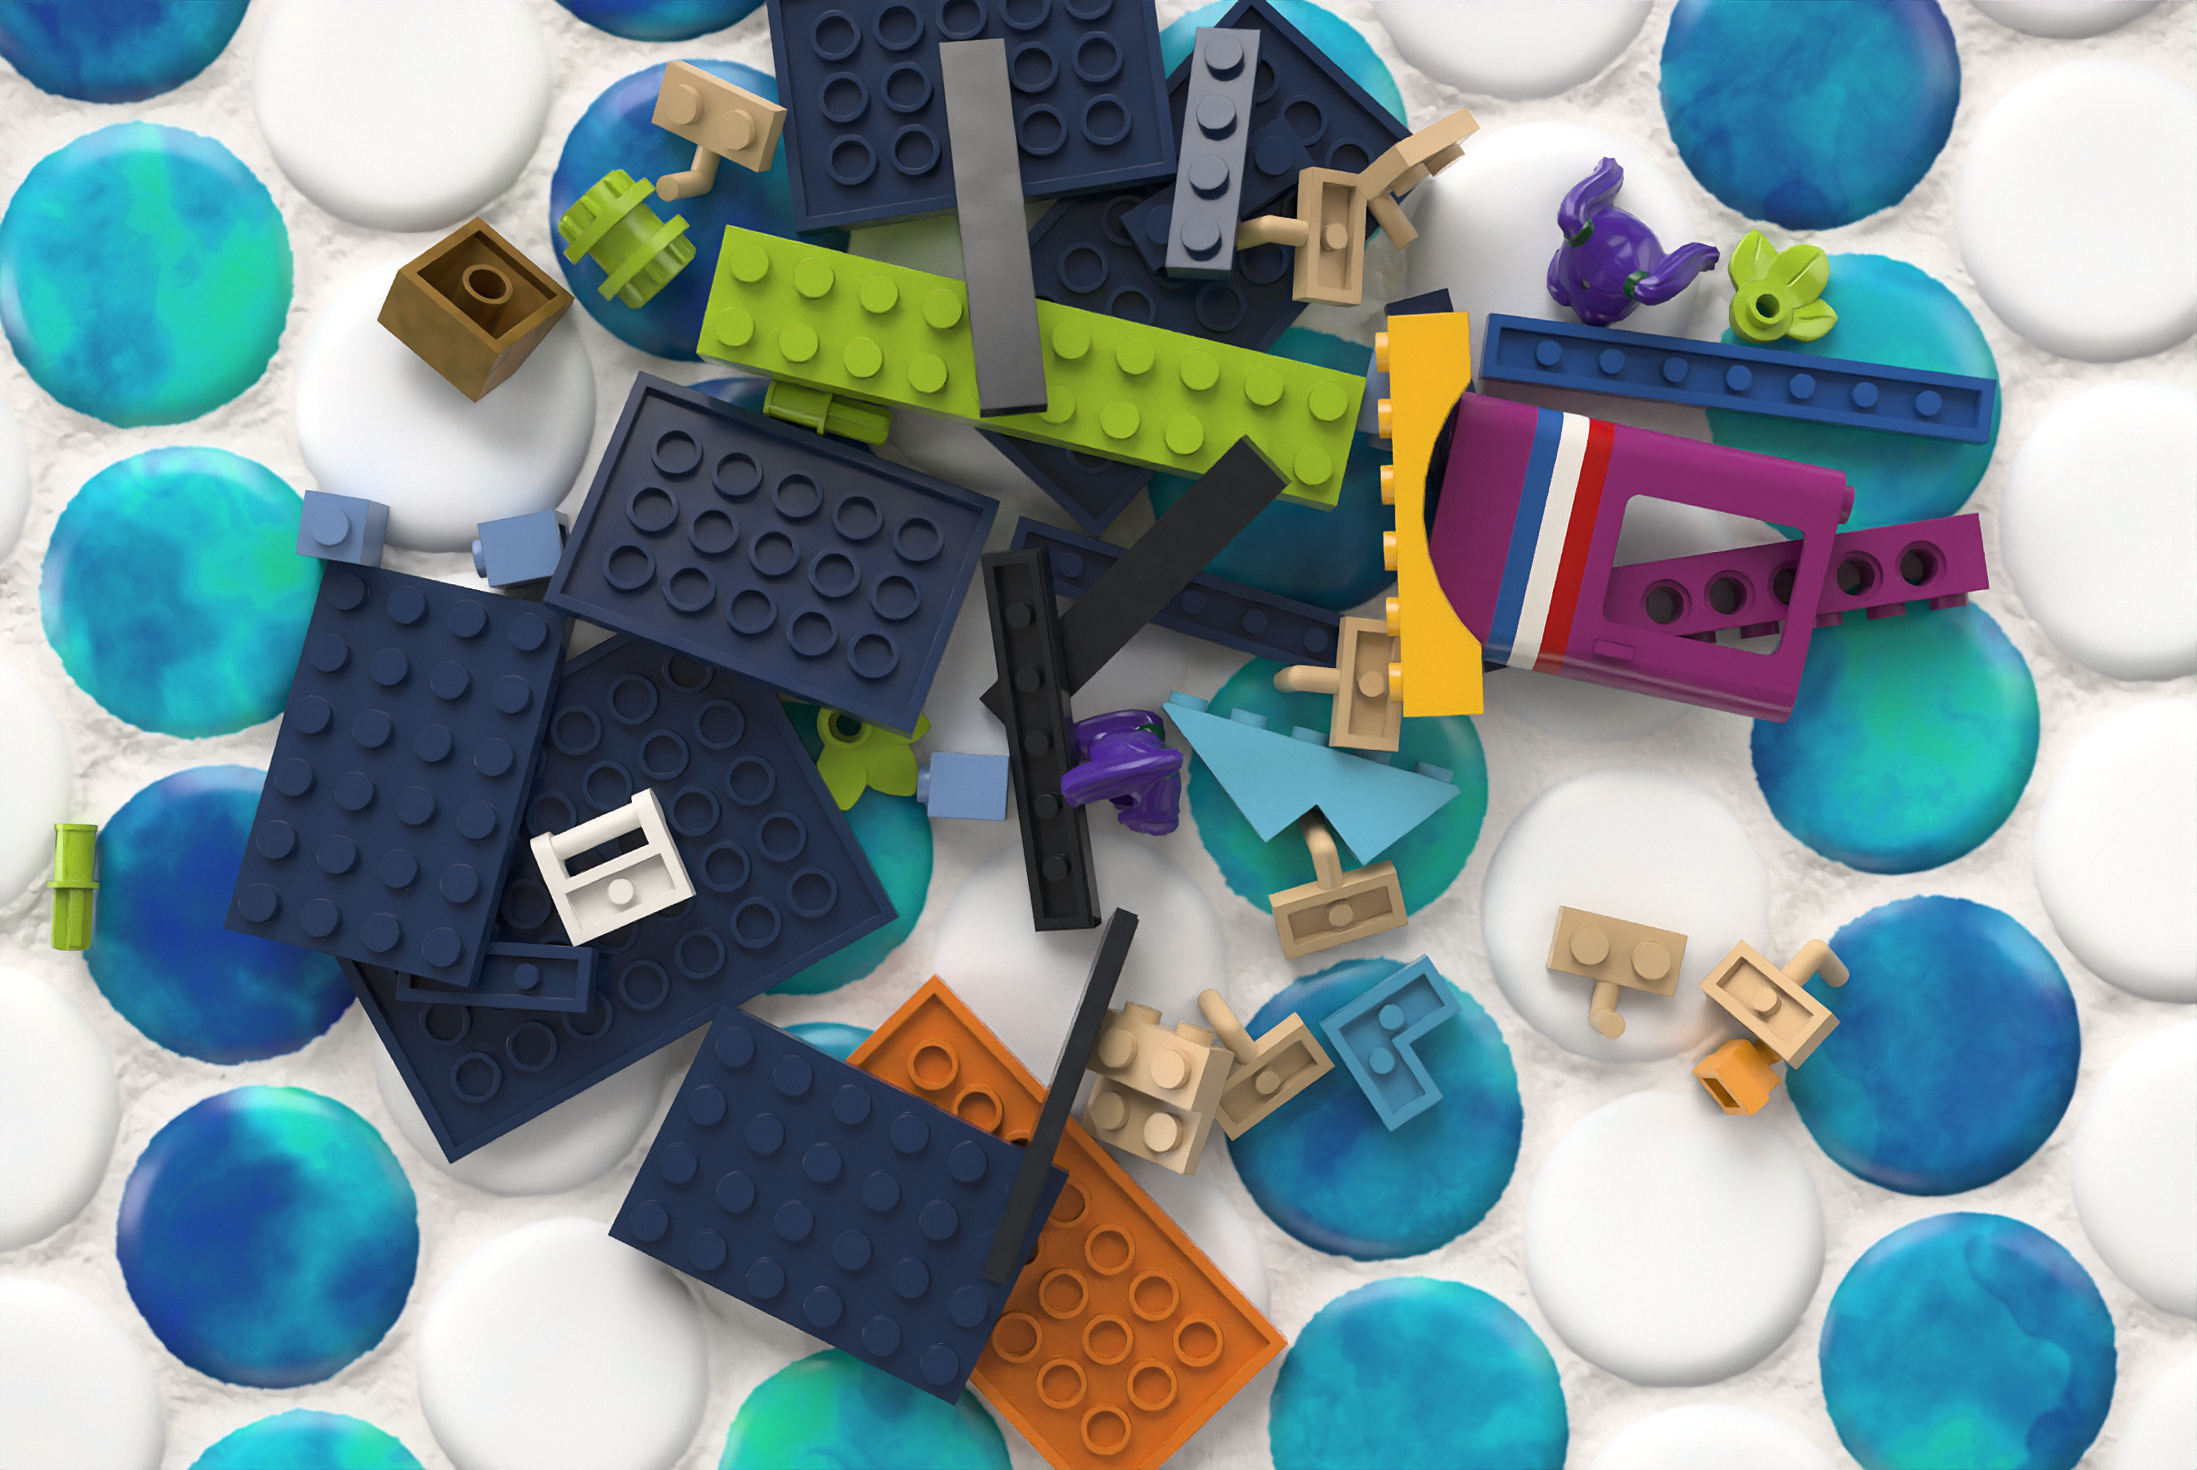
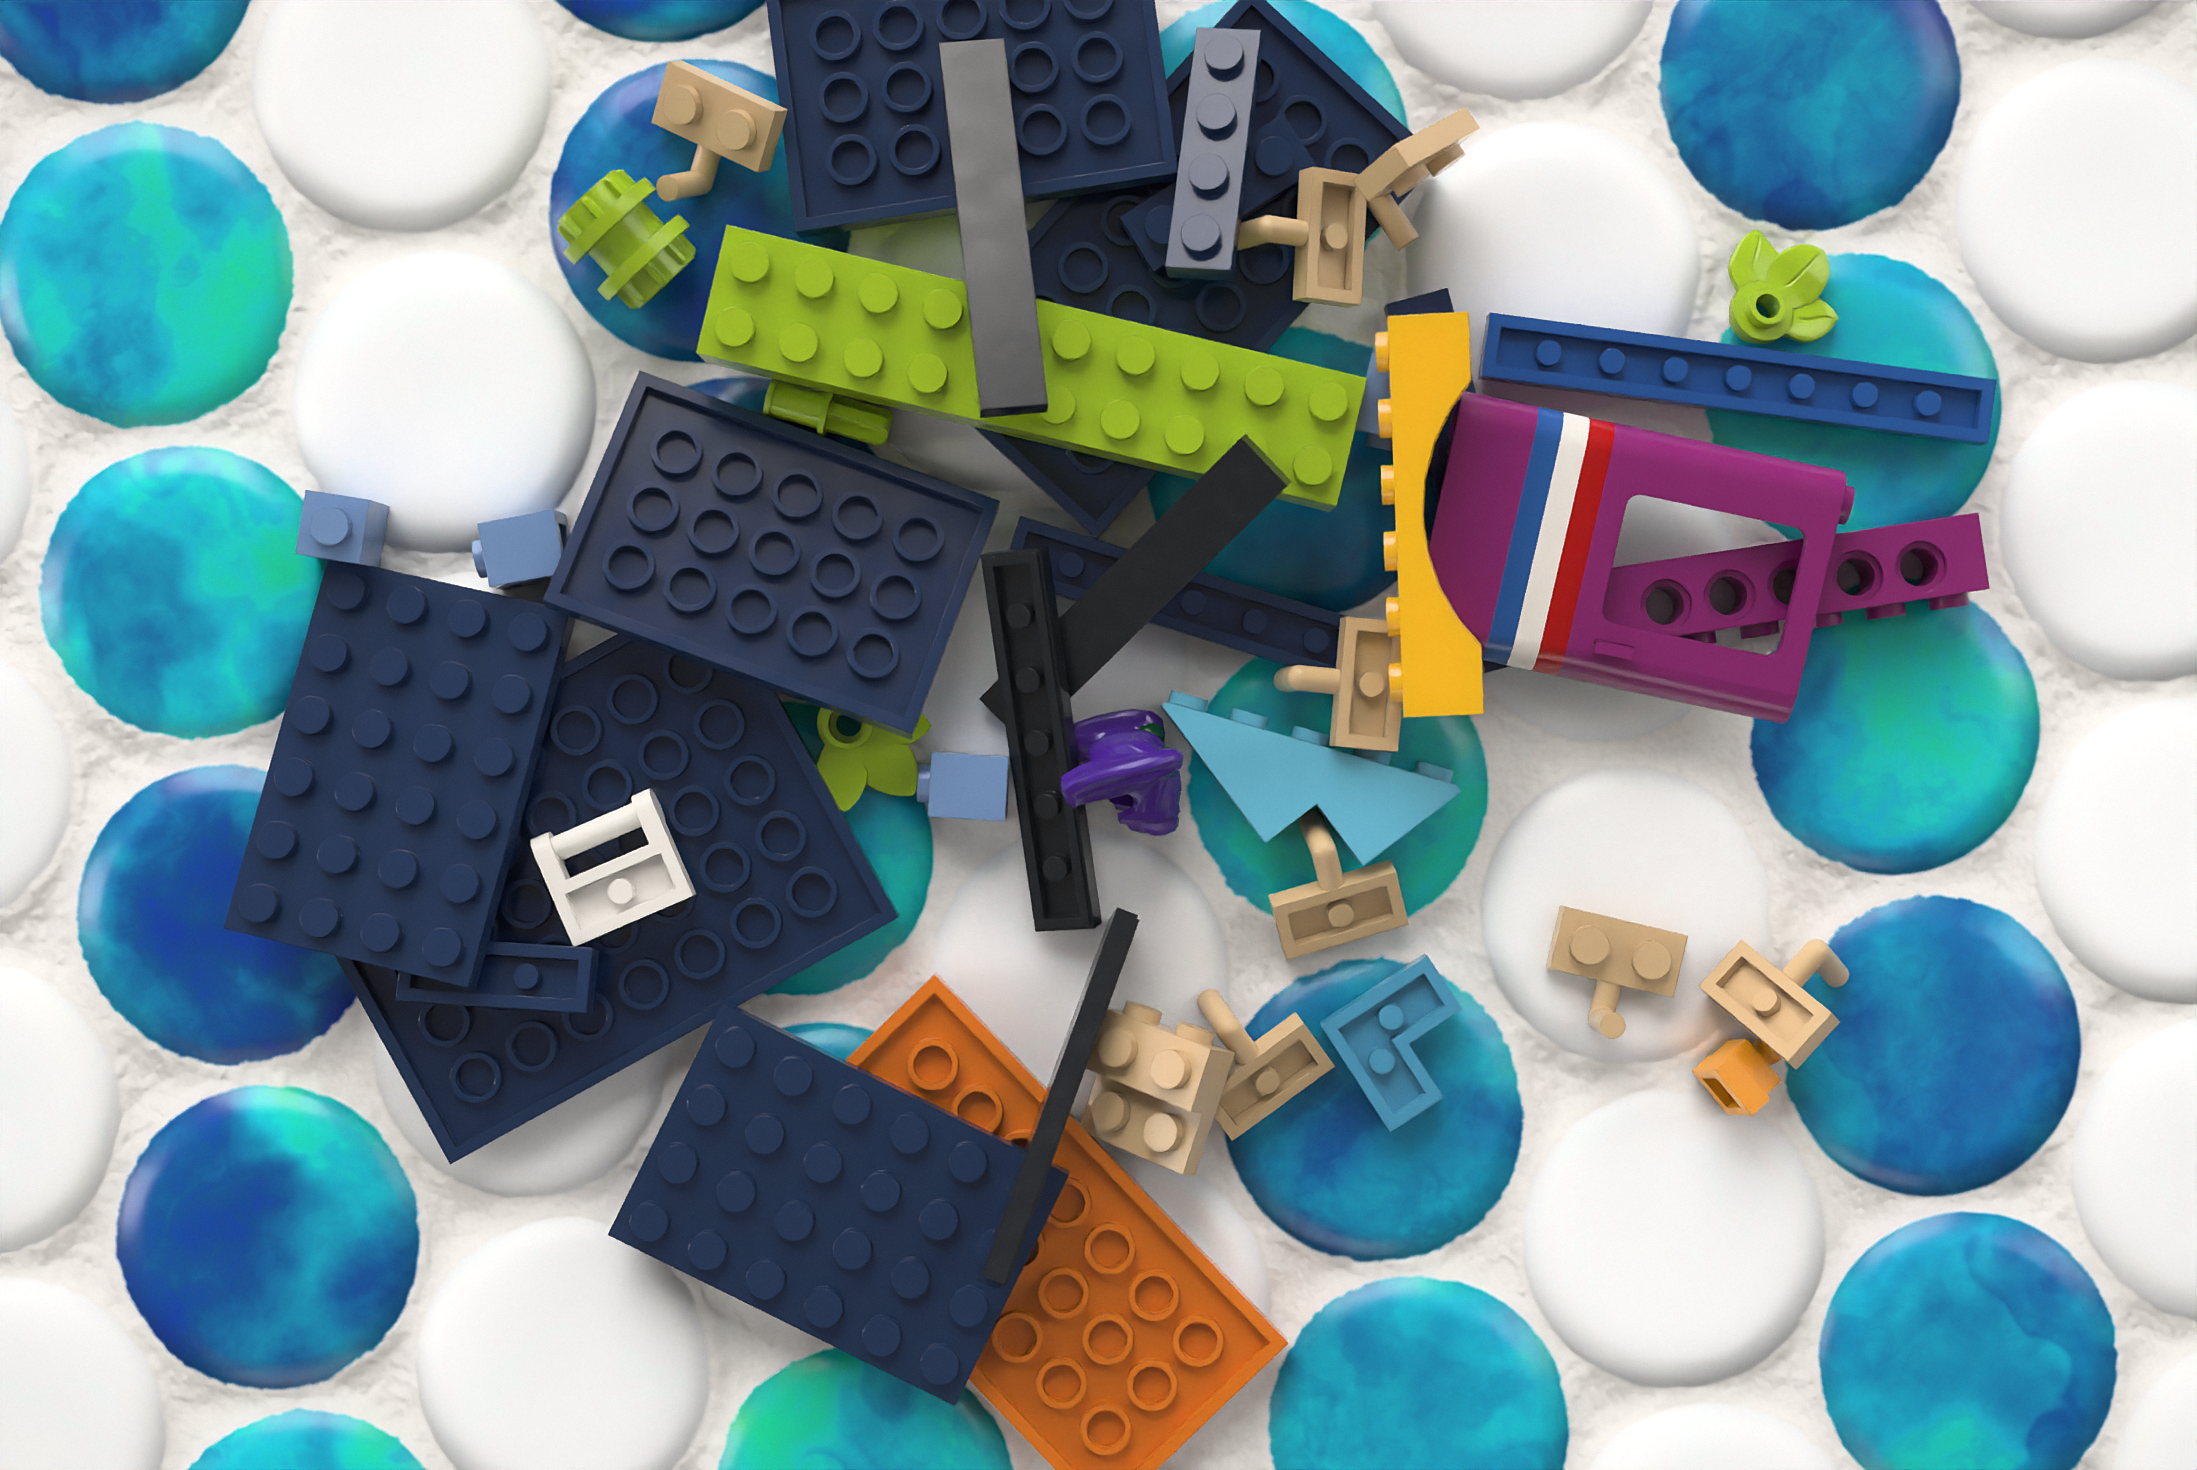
(73, 886): lime axle -> none
(473, 308): pearl gold slope -> none
(1615, 254): dark purple hair -> none

